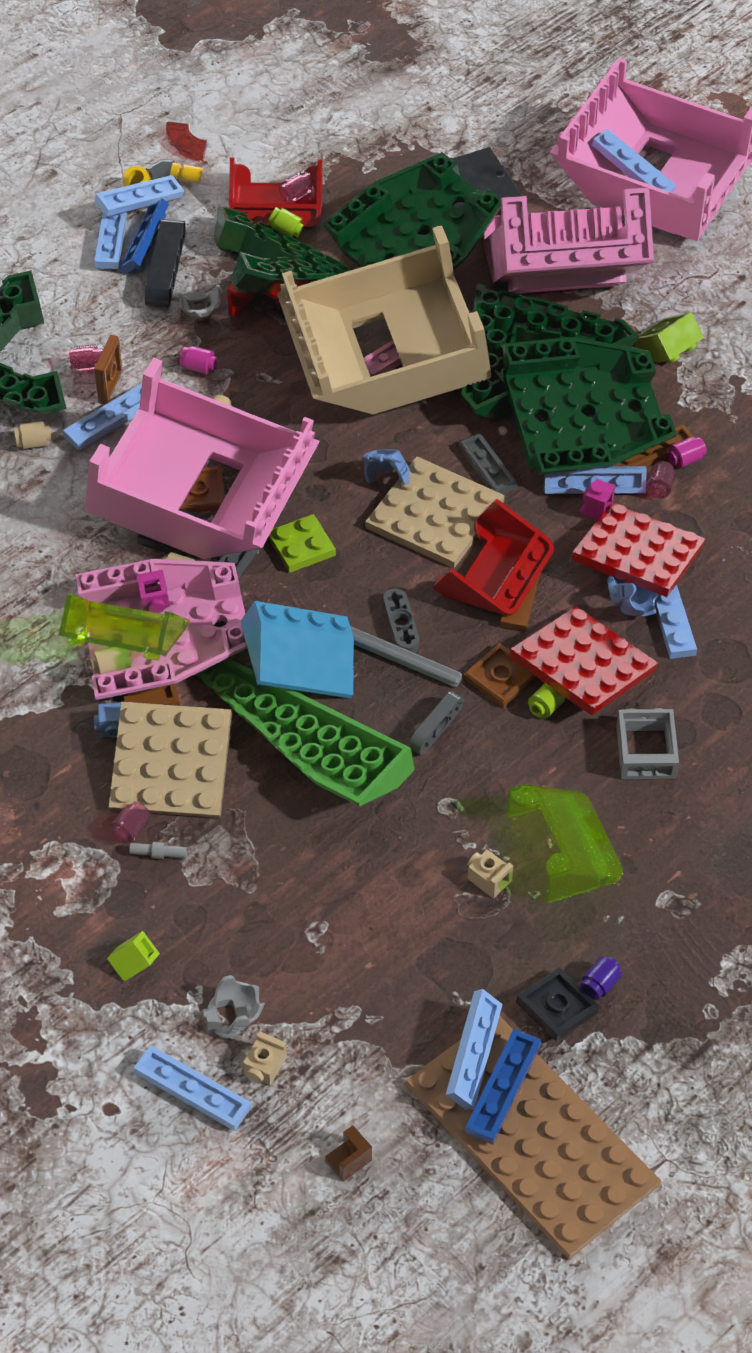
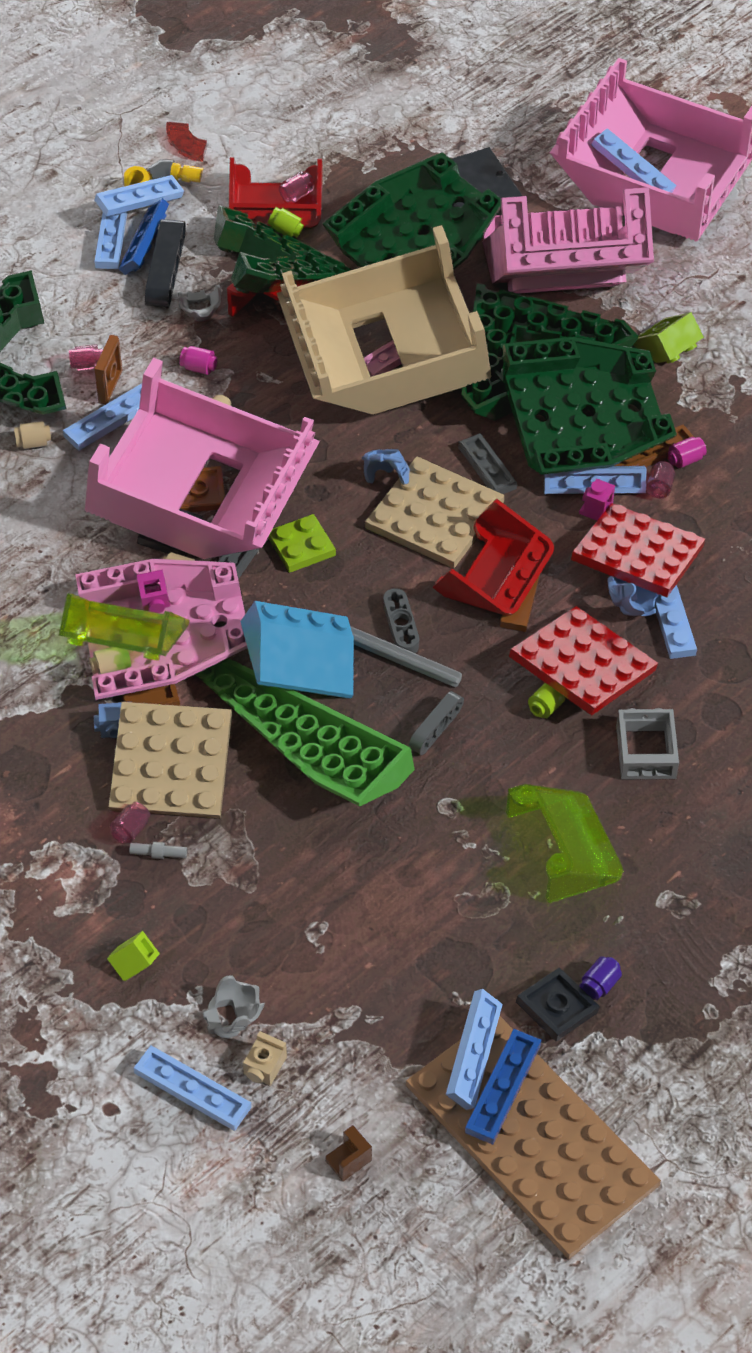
(489, 873): tan brick -> none
(499, 676): dark orange tile -> none

